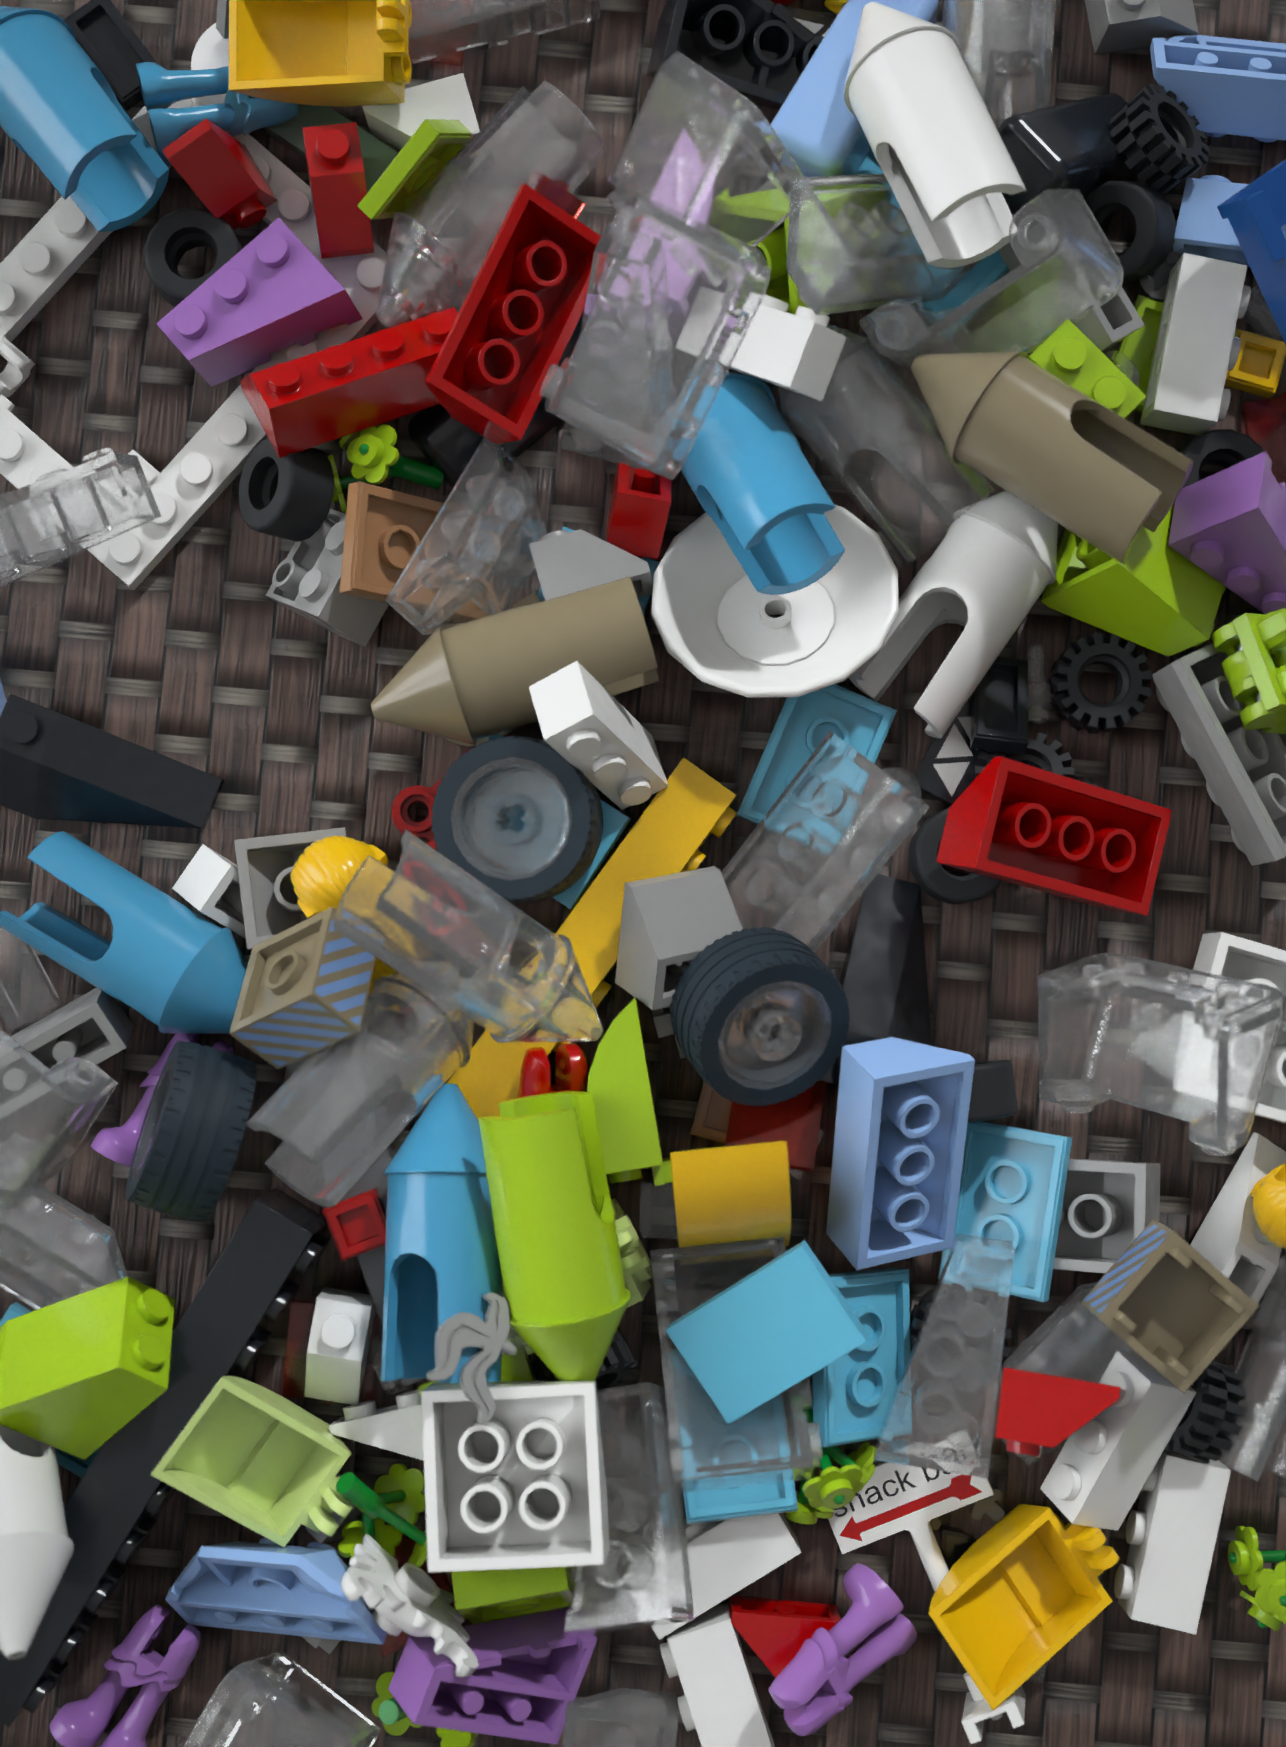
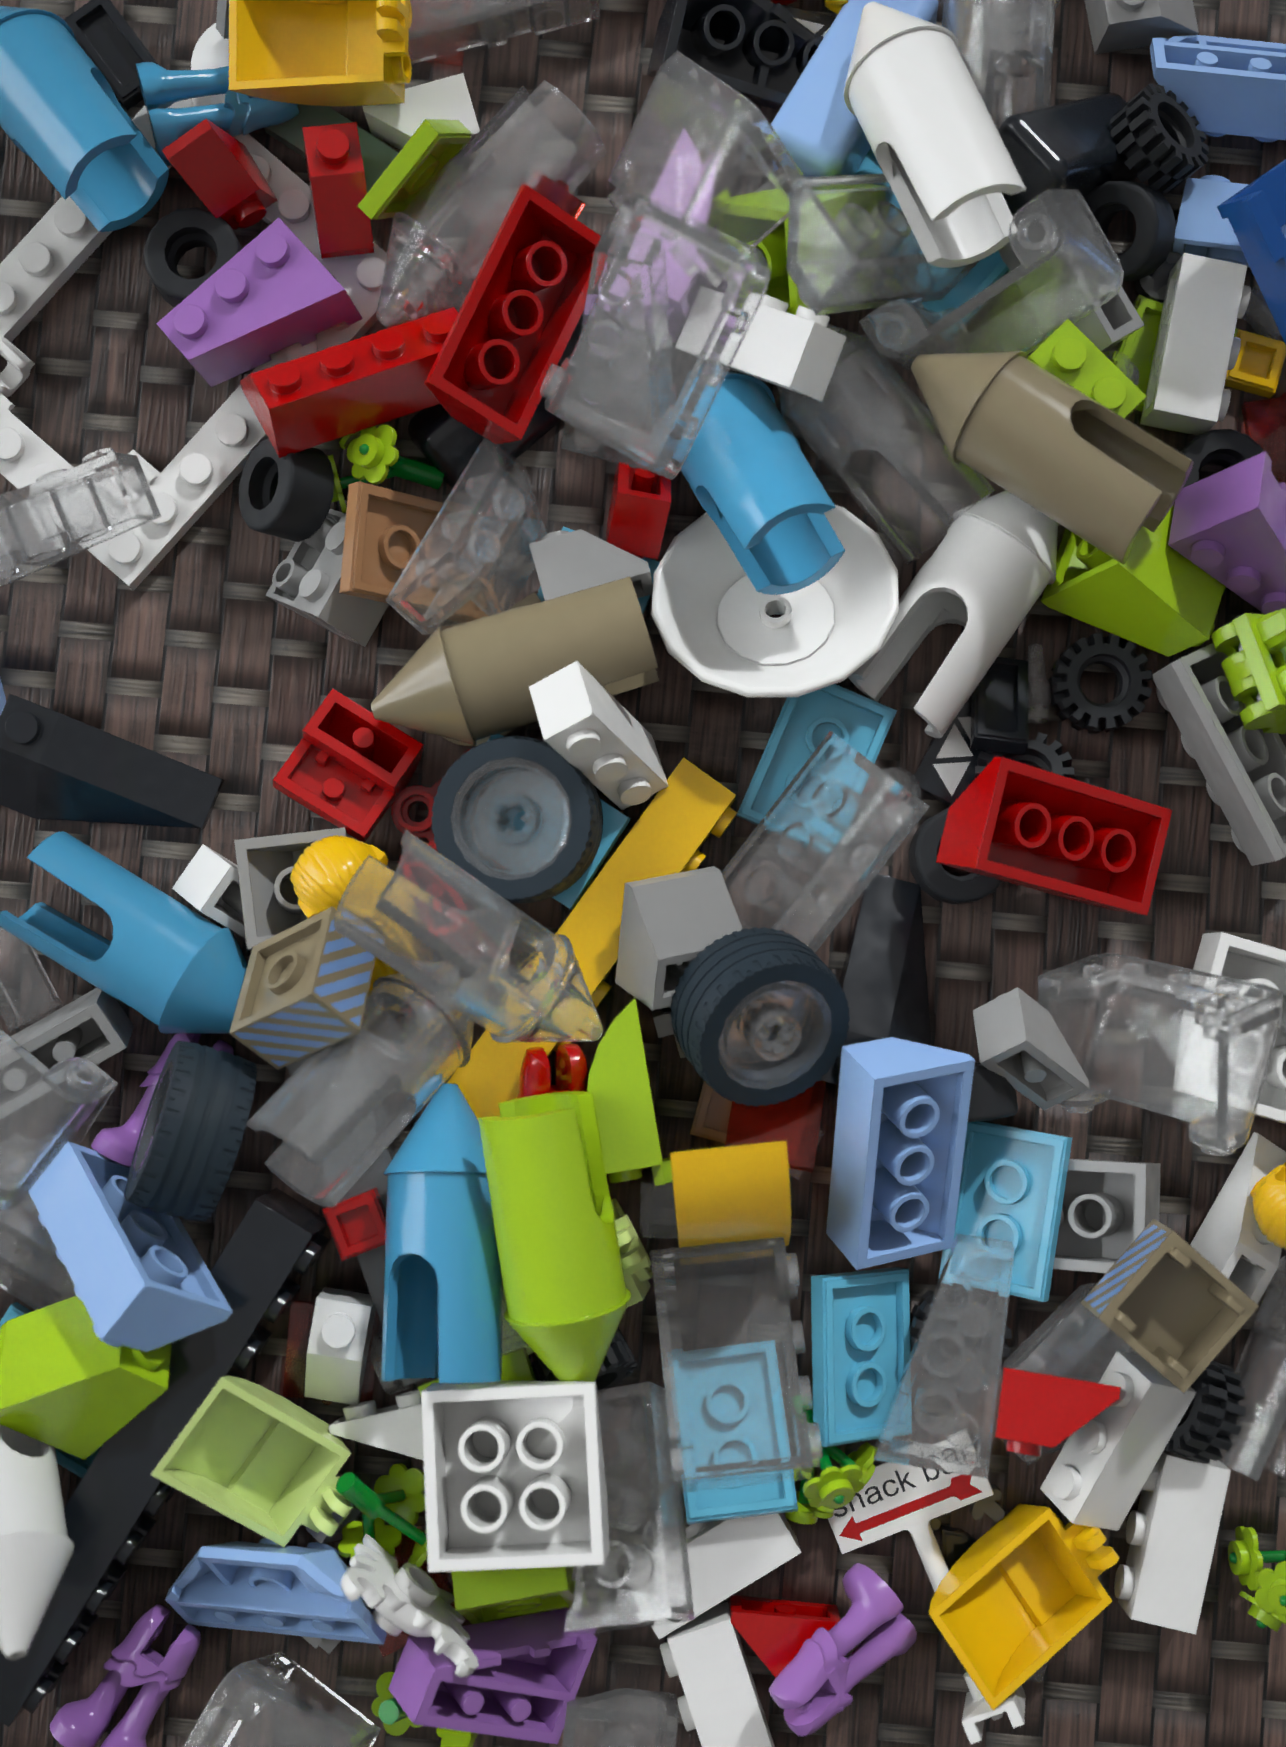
(126, 1261): none -> light blue slope
(349, 766): none -> red brick
(469, 1330): light grey piece -> none
(767, 1332): medium azure tile -> none
(1027, 1049): none -> light grey slope

